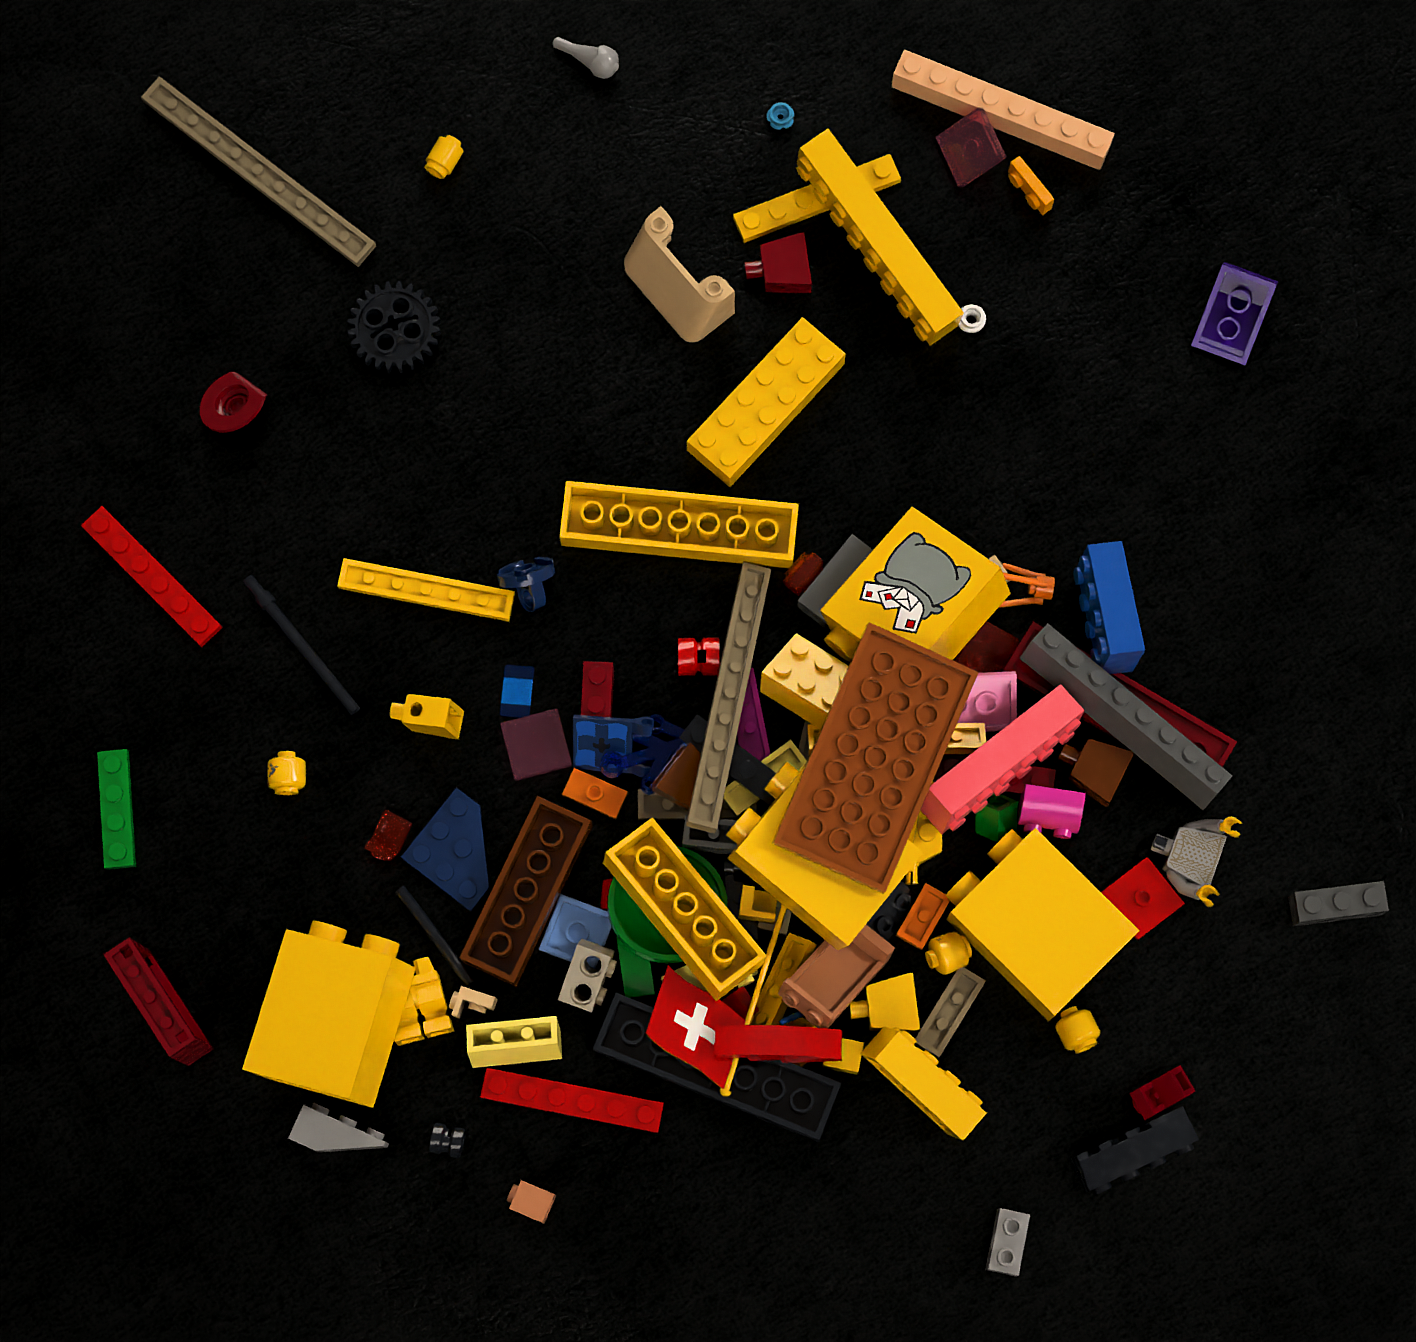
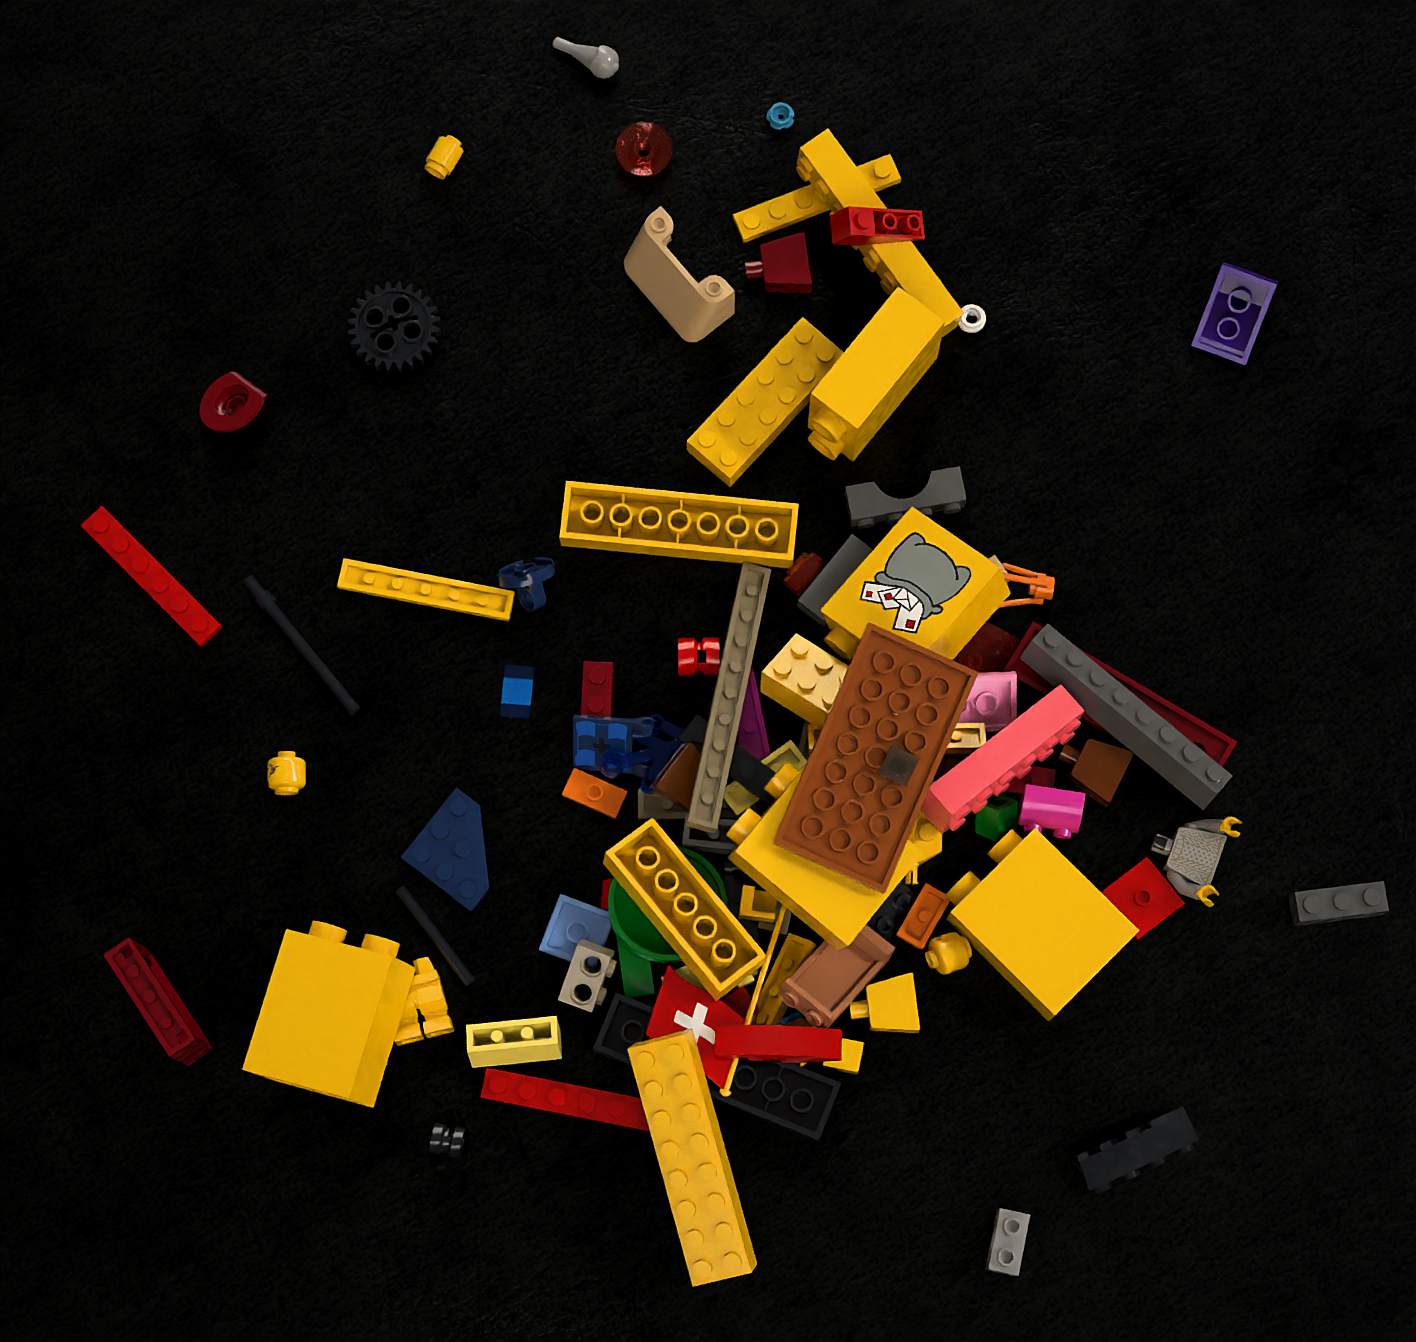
(116, 809): green plate -> none
(258, 171): dark tan plate -> none
(328, 1134): light grey slope -> none
(388, 836): clear red bracket -> none
(429, 715): yellow torso -> none
(477, 1001): tan bracket -> none
(526, 891): reddish brown brick -> none
(531, 1201): nougat brick -> none
(536, 744): clear pink tile -> none
(644, 137): none -> clear red dish
(692, 1157): none -> yellow brick
(870, 505): none -> dark grey arch
(873, 376): none -> yellow brick
(875, 226): none -> red slope
(898, 766): none -> clear smoke plate
(923, 1082): yellow brick -> none
(949, 1011): dark tan plate -> none
(970, 147): clear pink tile -> none
(1003, 108): light nougat brick -> none
(1036, 193): light orange plate -> none
(1077, 1029): yellow head -> none
(1109, 607): blue brick -> none
(1162, 1092): dark red brick -> none

